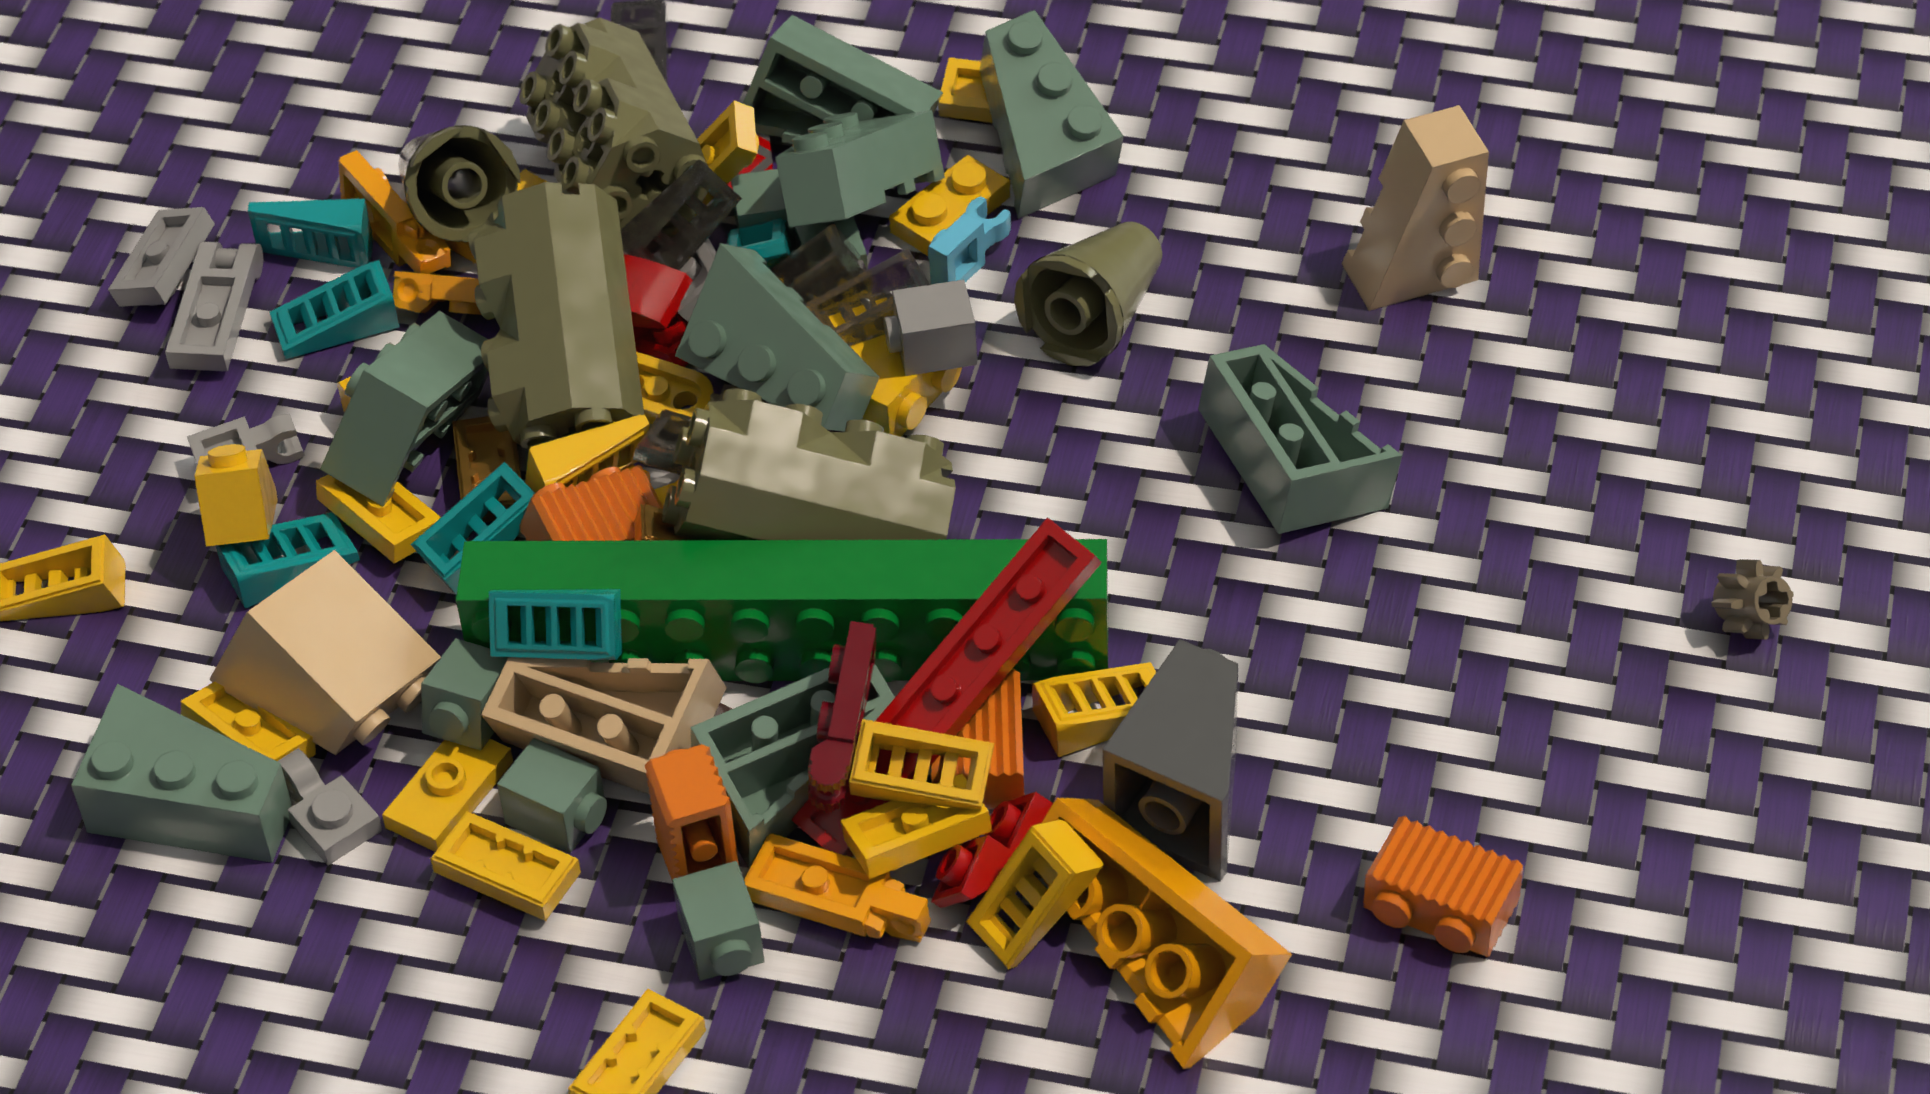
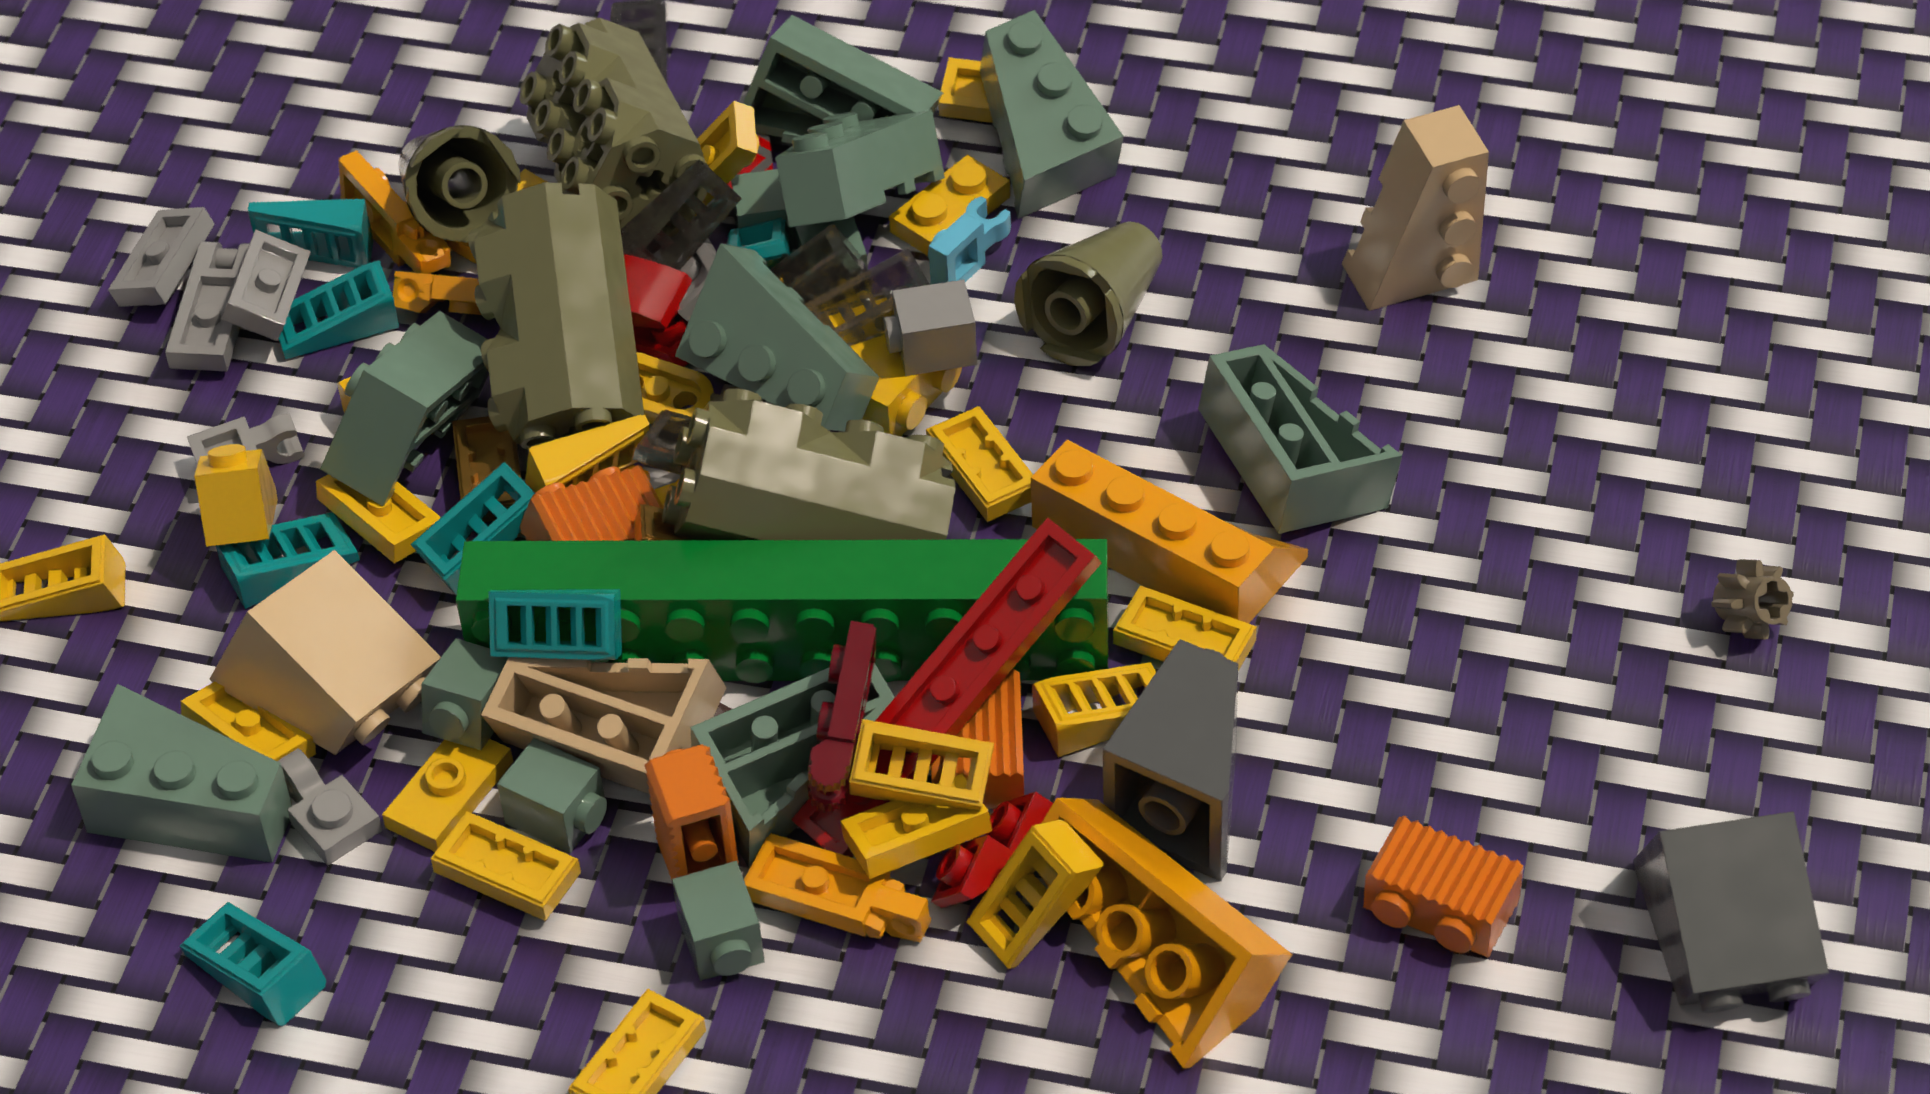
(245, 964): none -> teal slope
(266, 285): none -> light grey plate
(984, 463): none -> yellow plate
(1158, 621): none -> yellow plate
(1160, 536): none -> light orange wedge
(1733, 911): none -> dark grey slope

